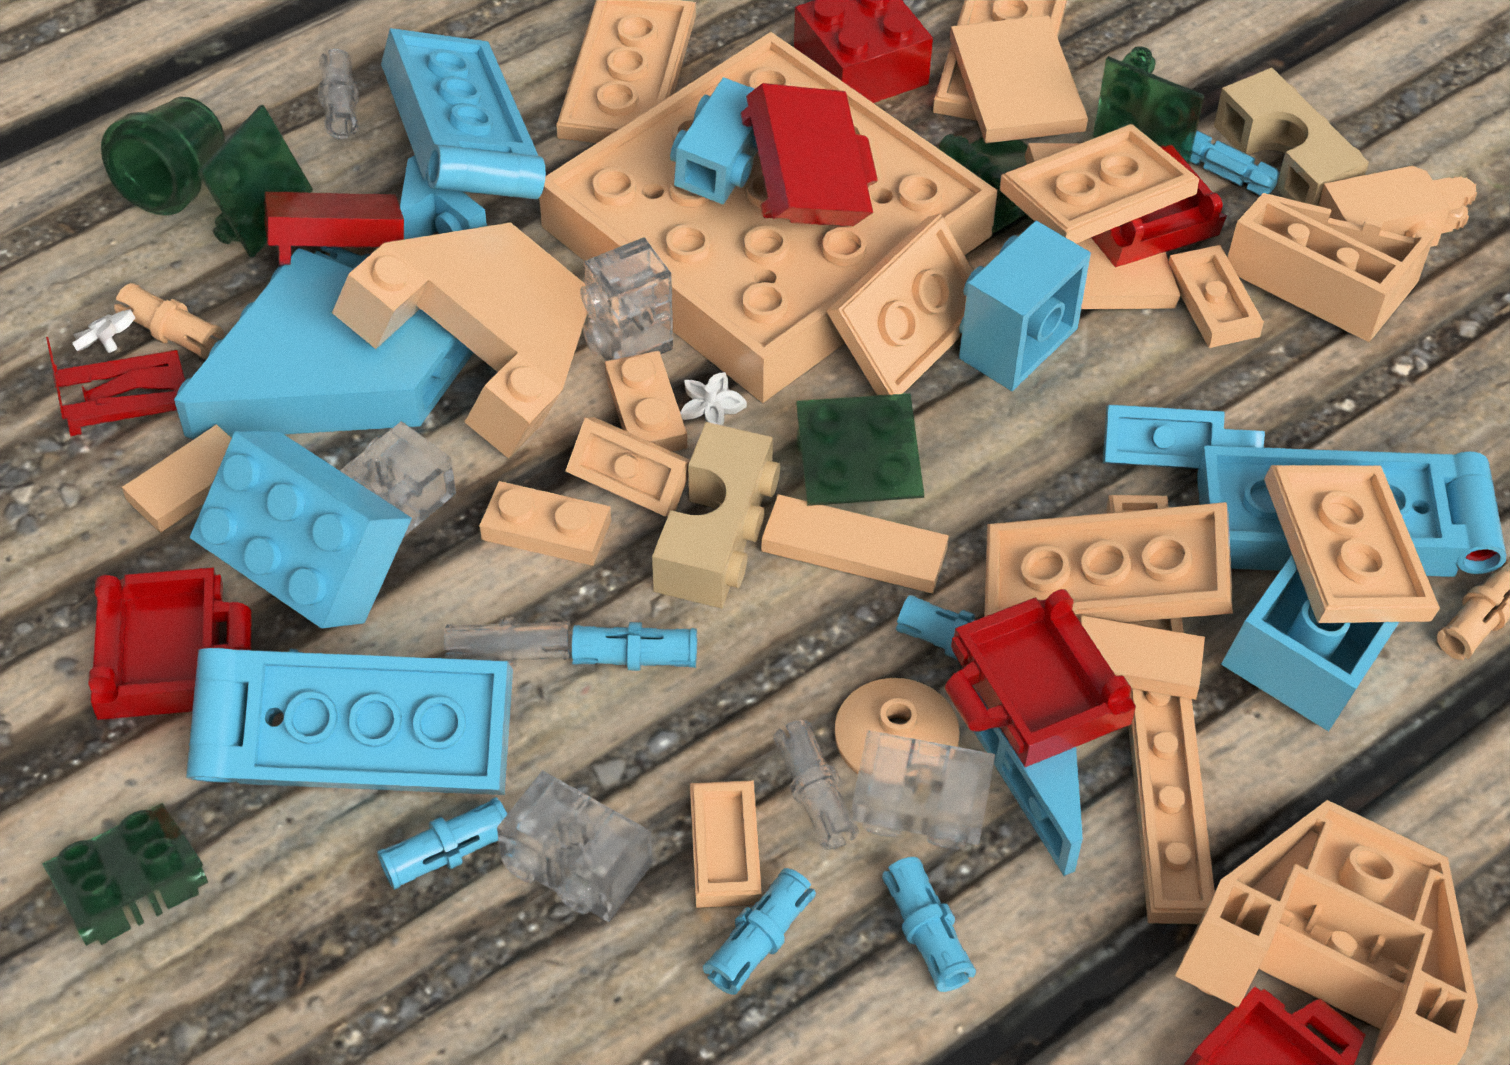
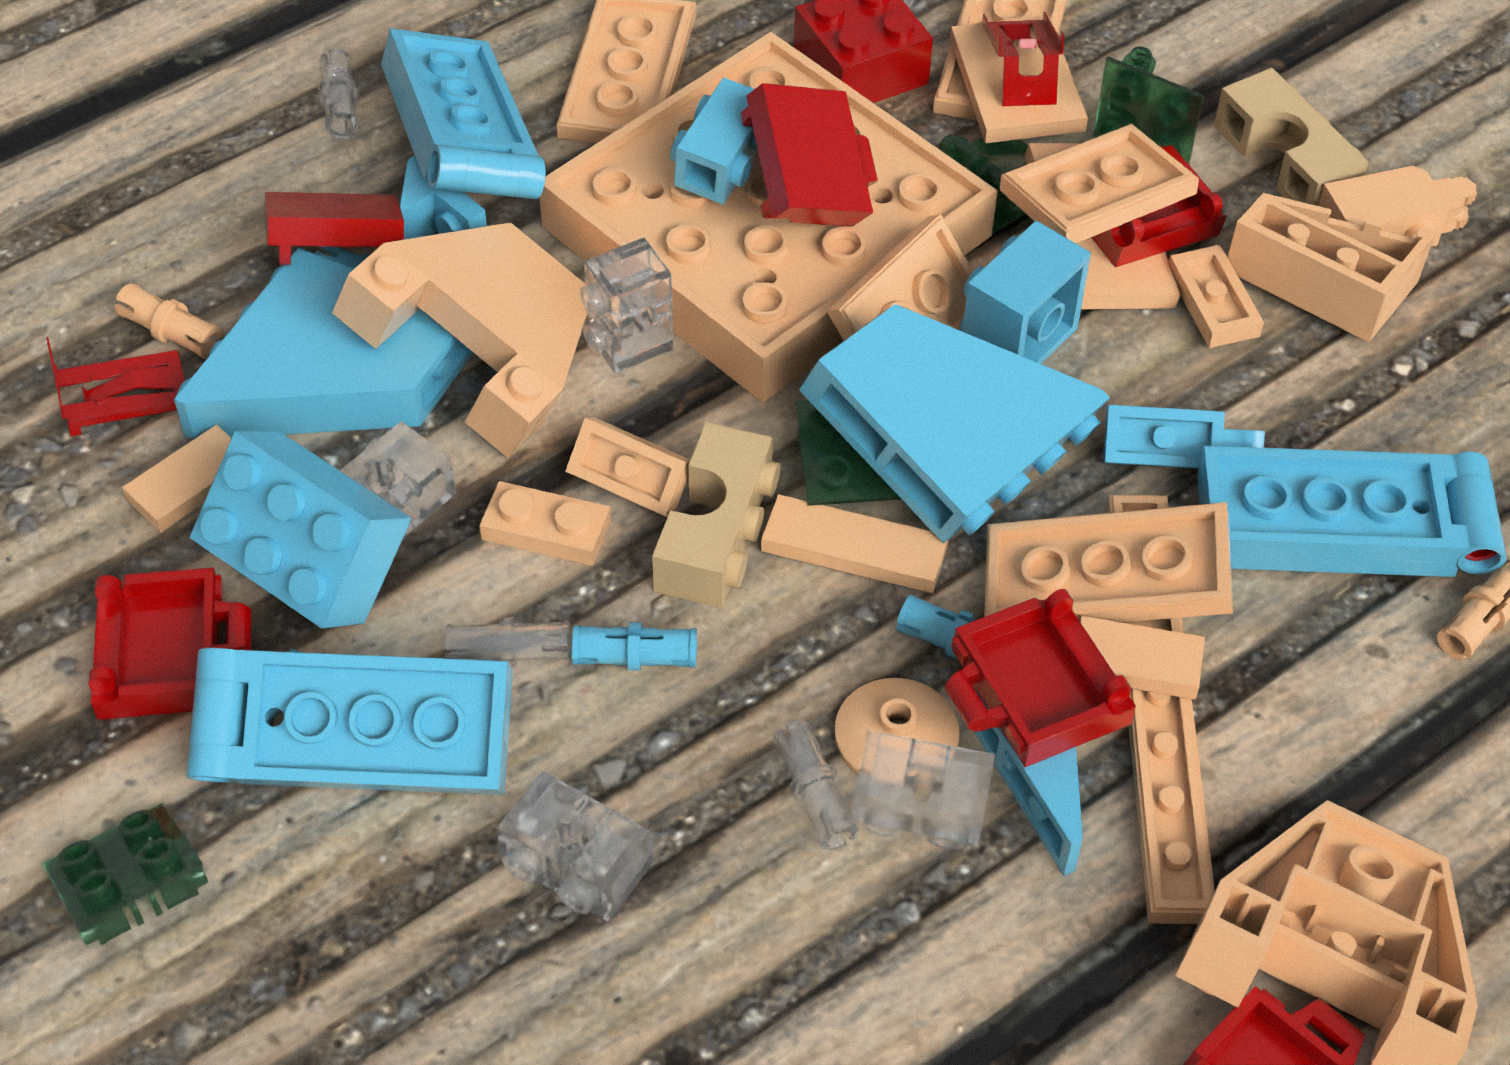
(104, 330): white plant -> none
(158, 154): clear green piece -> none
(240, 174): clear green hinge -> none
(442, 843): medium azure pin -> none
(646, 400): light nougat plate -> none
(711, 399): white plant -> none
(725, 844): light nougat tile -> none
(759, 931): medium azure pin -> none
(928, 924): medium azure pin -> none
(948, 415): none -> medium azure slope
(1028, 89): none -> red piece
(1233, 165): medium azure axle -> none
(1300, 660): medium azure brick -> none
(1350, 544): light nougat tile -> none

